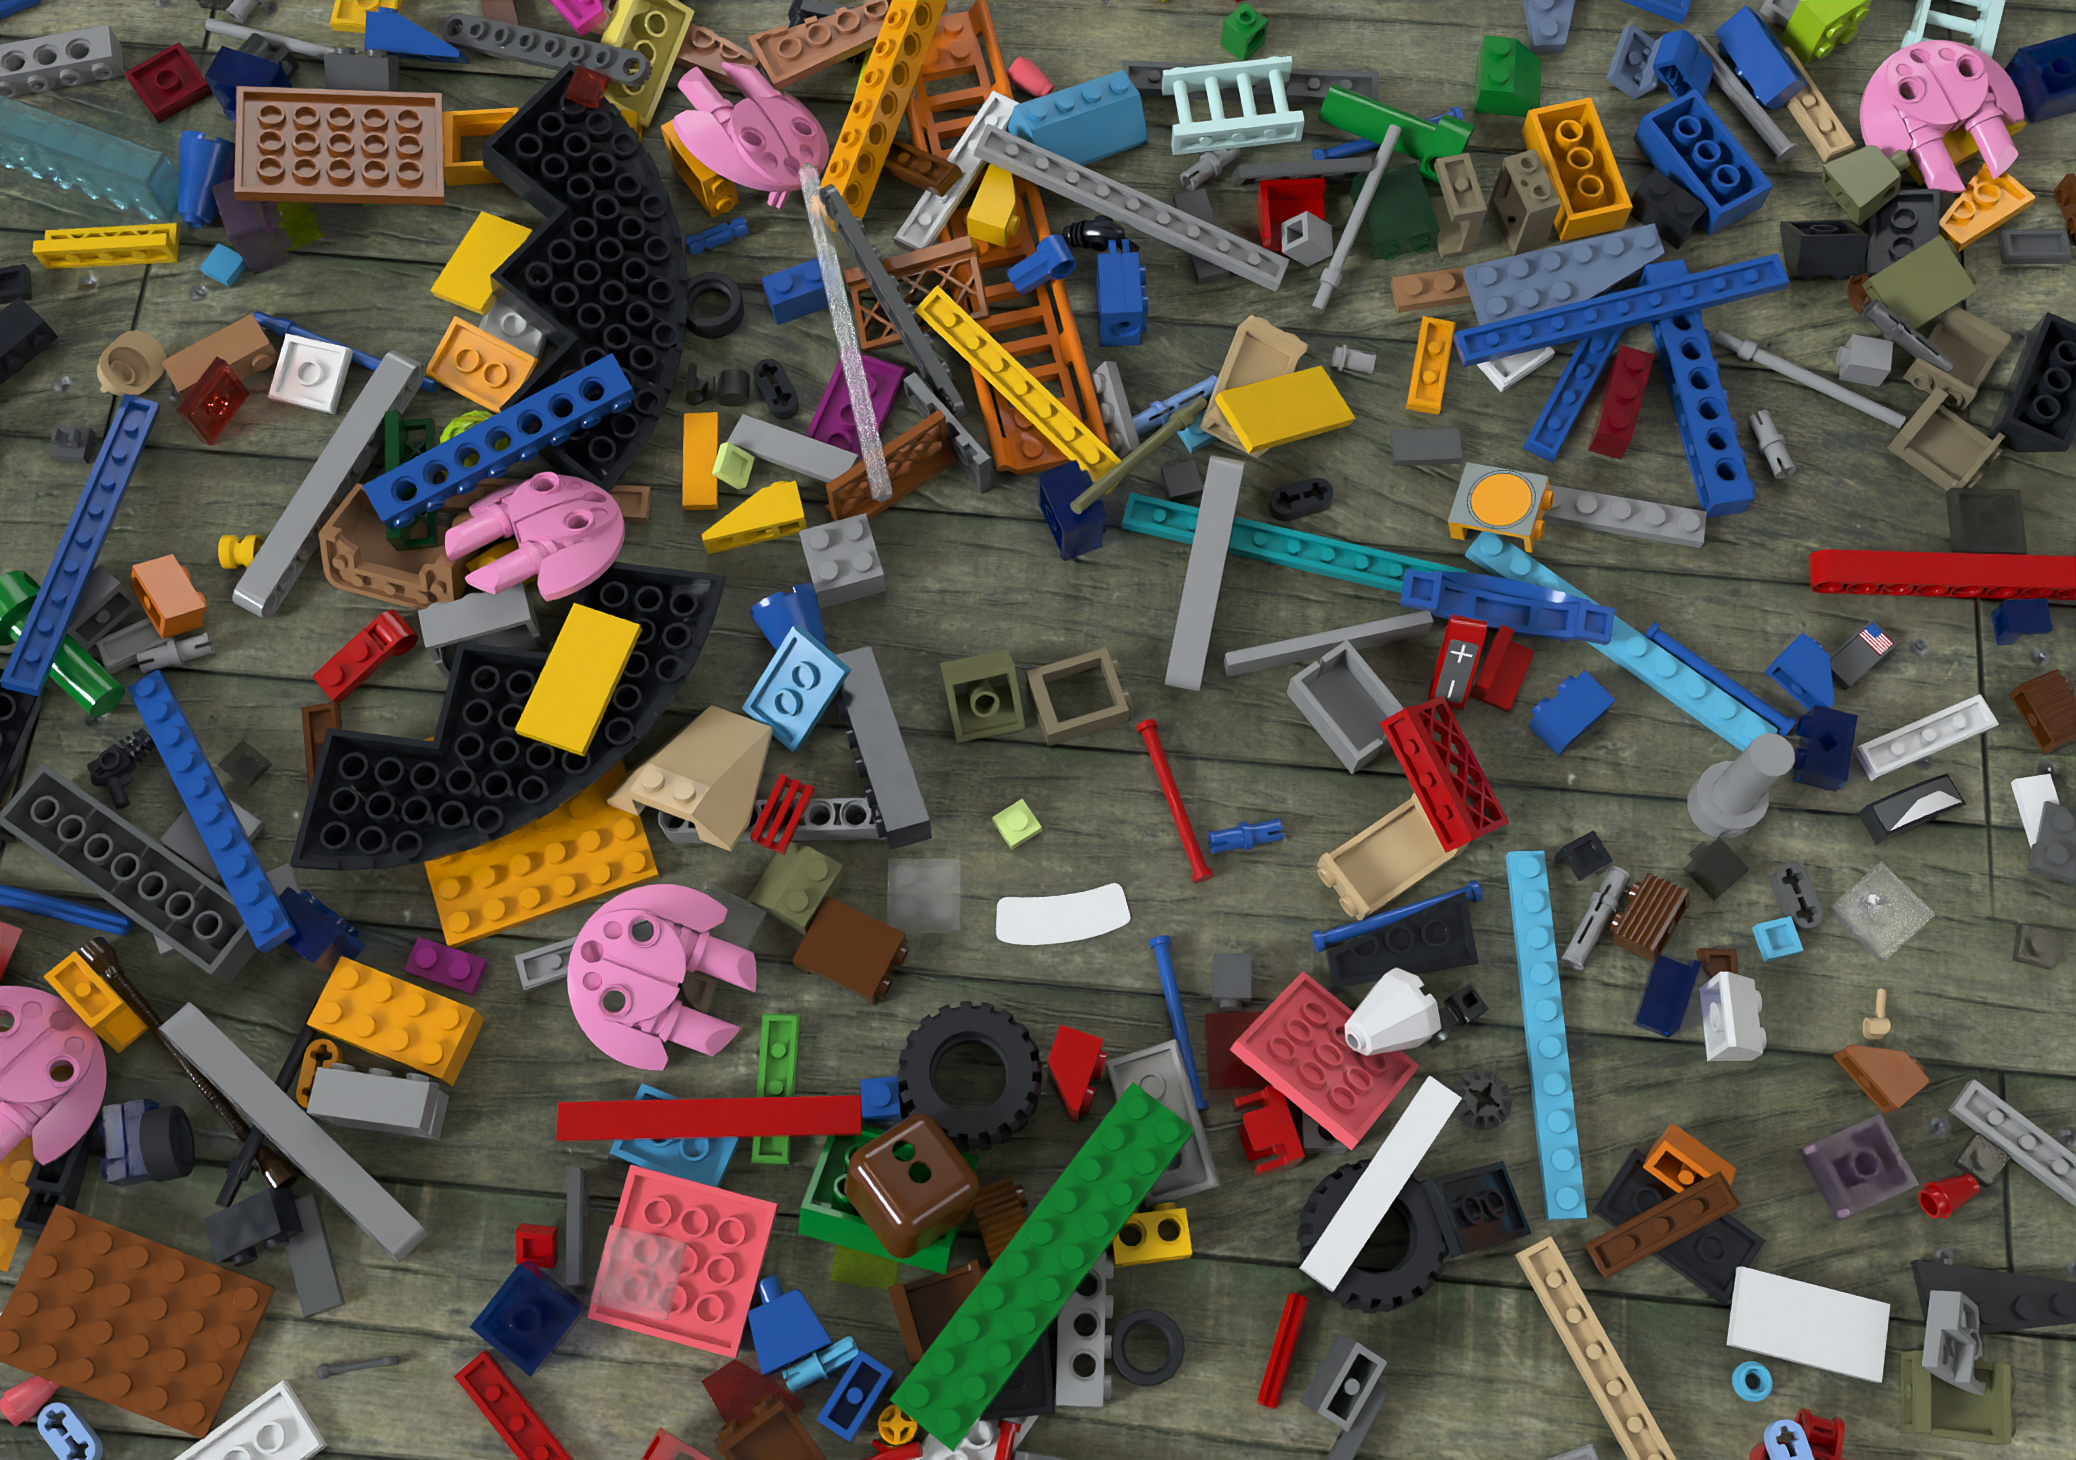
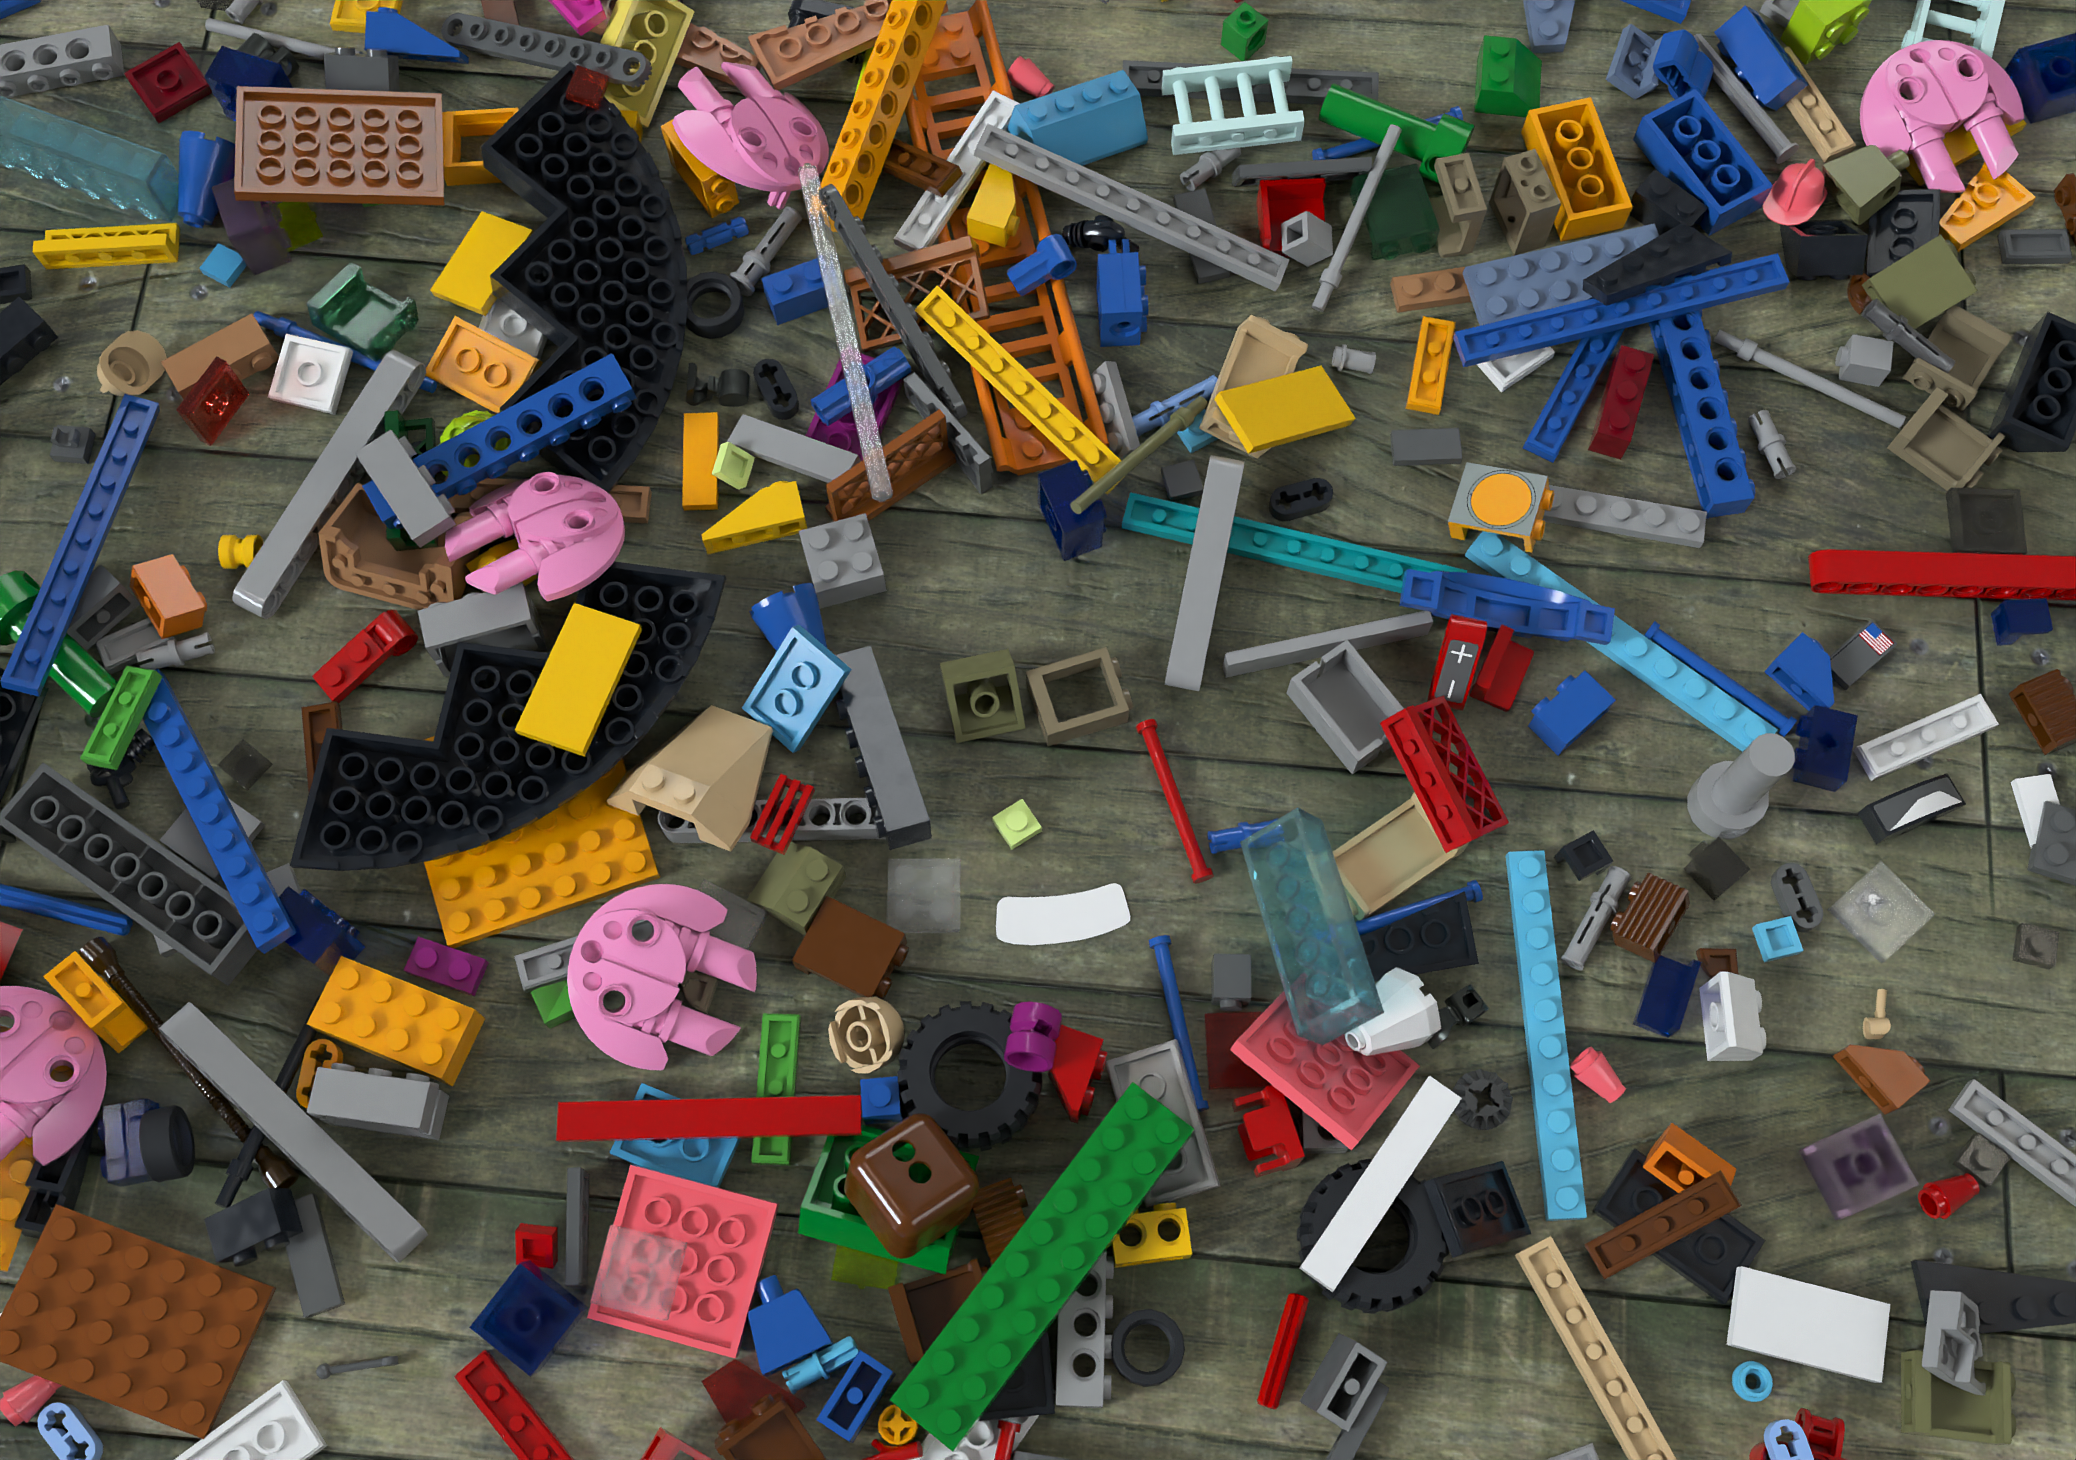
(121, 717): none -> bright green tile
(361, 313): none -> clear green panel
(407, 487): none -> light grey brick
(553, 1003): none -> bright green slope
(758, 261): none -> light grey pin
(866, 1034): none -> tan cylinder
(879, 373): none -> blue piece
(1033, 1036): none -> magenta wheel
(1311, 927): none -> clear light blue brick
(1597, 1074): none -> coral cone
(1656, 263): none -> black wing
(1796, 194): none -> coral piece

